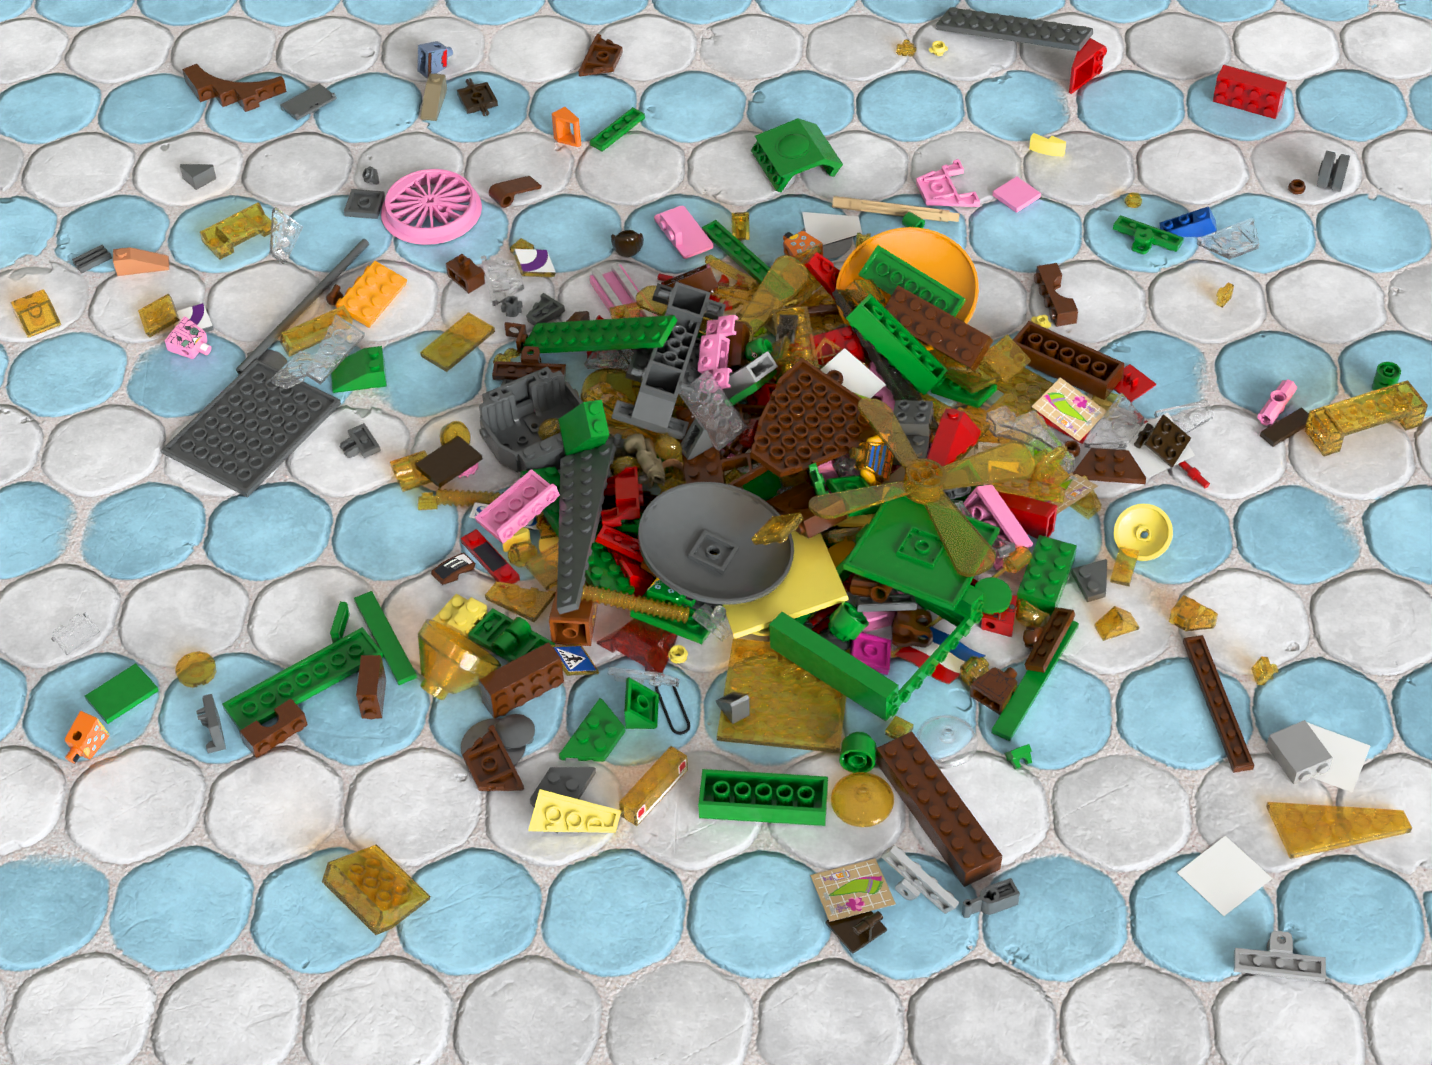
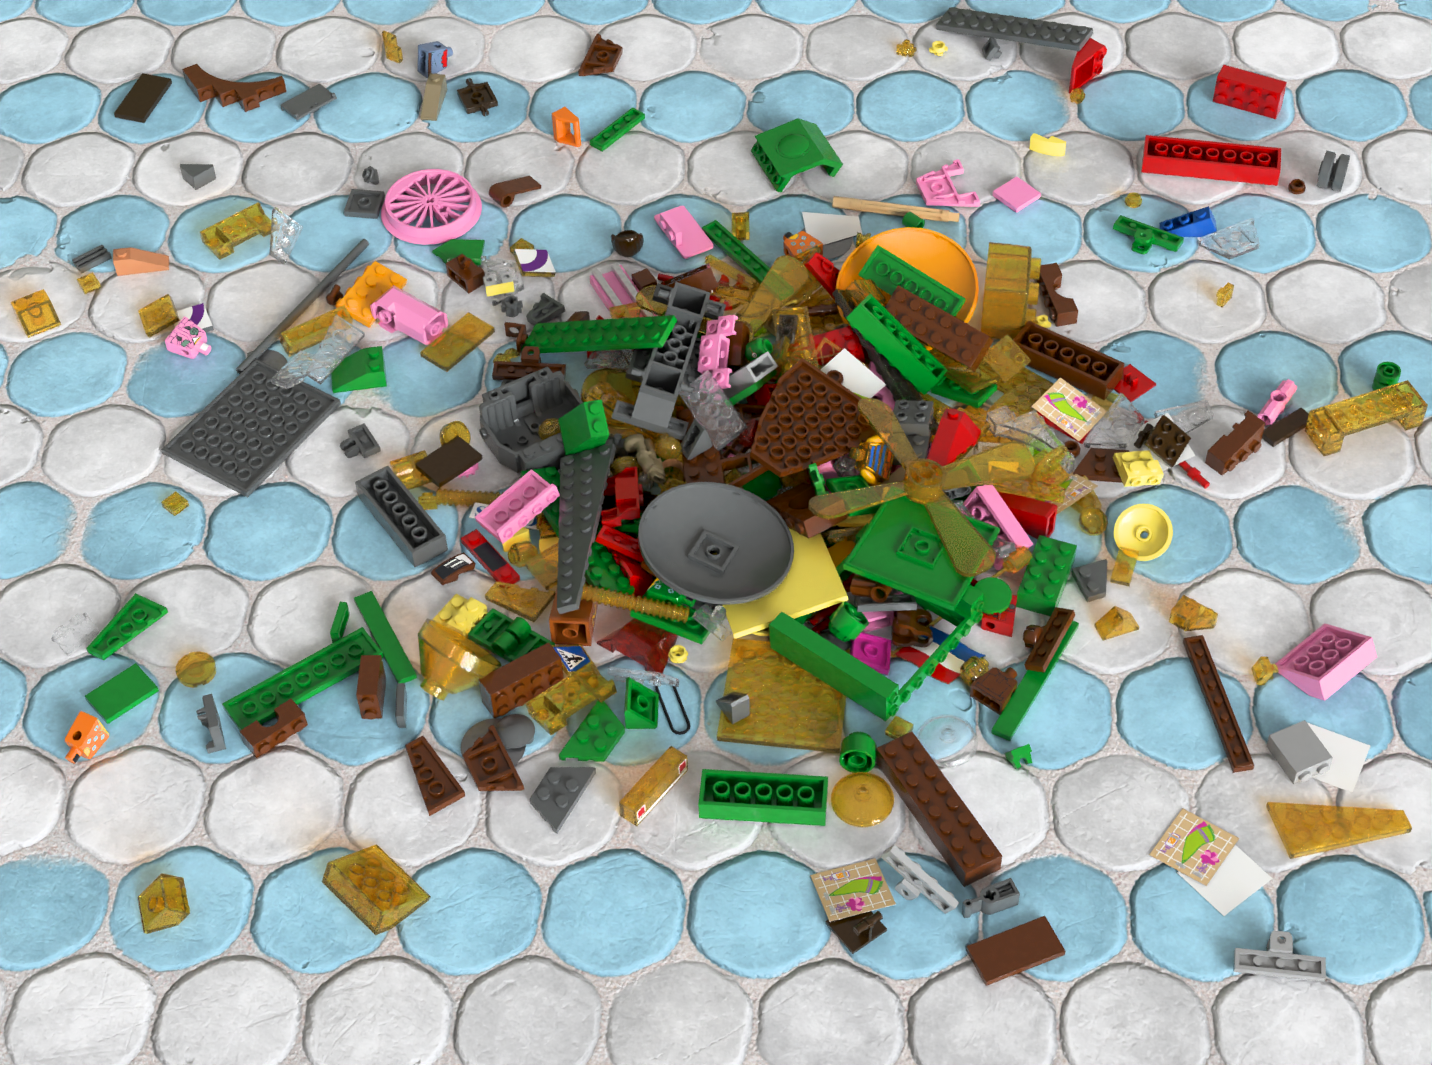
(88, 283): none -> clear yellow plate
(127, 624): none -> green wing
(143, 98): none -> dark brown tile
(163, 903): none -> clear yellow slope
(175, 503): none -> clear yellow plate
(391, 48): none -> clear yellow slope
(401, 516): none -> dark grey brick
(401, 705): none -> dark grey tile
(409, 315): none -> bright pink brick
(433, 777): none -> reddish brown wing
(470, 248): none -> green tile
(505, 287): none -> piece
(568, 814): light yellow wing -> none
(569, 696): none -> clear yellow piece
(643, 279): none -> reddish brown brick
(777, 529): clear yellow plate -> none
(991, 49): none -> dark grey tile
(1009, 289): none -> clear yellow brick
(1015, 950): none -> reddish brown tile
(1028, 614): clear yellow helmet -> none
(1077, 95): none -> clear yellow plate
(1092, 521): none -> clear yellow hair
(1138, 468): none -> light yellow plate
(1194, 847): none -> sticker
(1211, 160): none -> red brick
(1237, 445): none -> reddish brown wedge
(1327, 660): none -> bright pink slope

